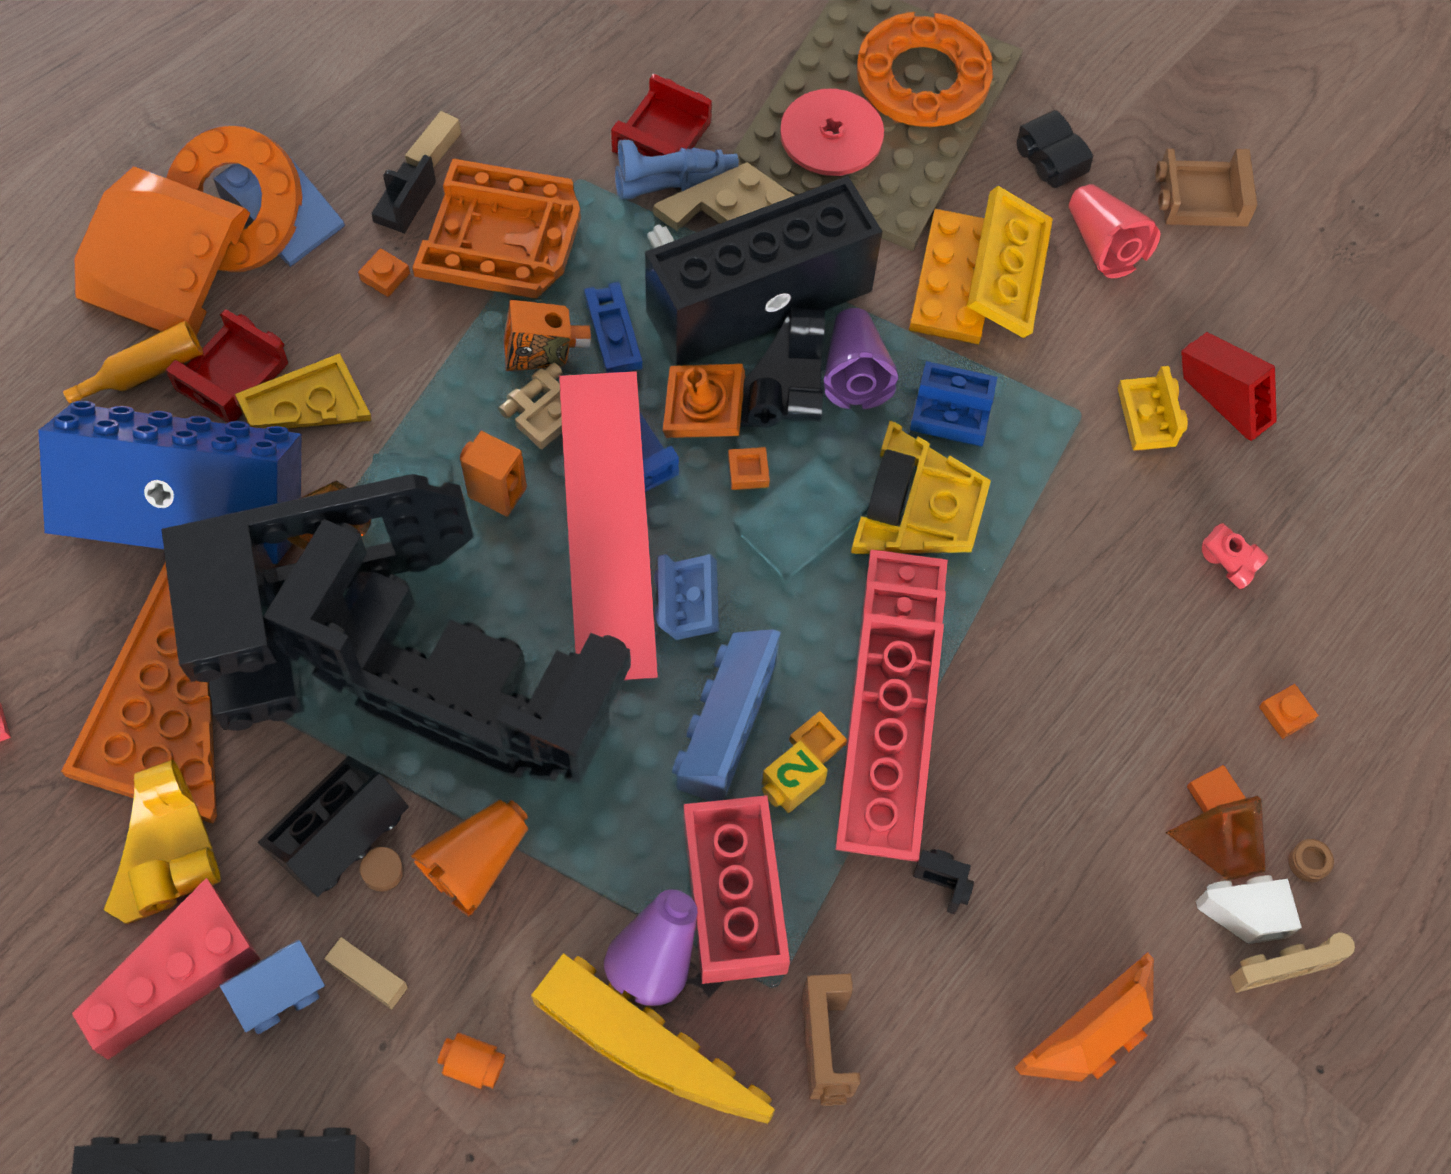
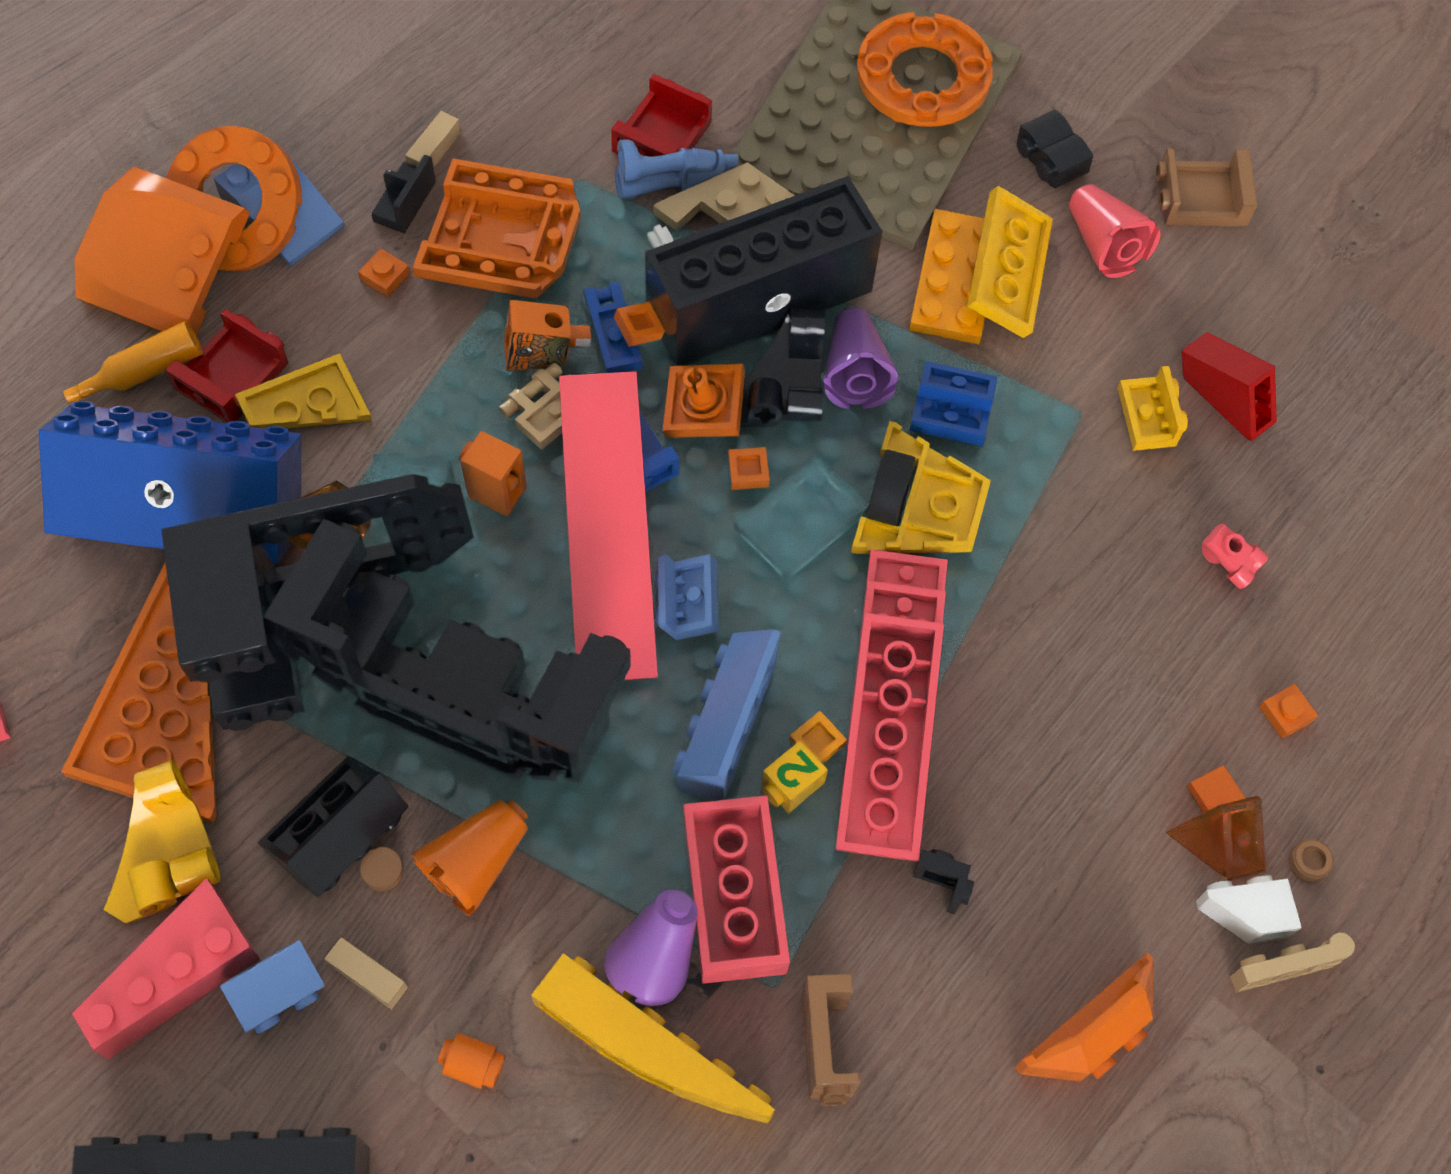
(639, 324): none -> orange plate
(821, 151): coral piece -> none

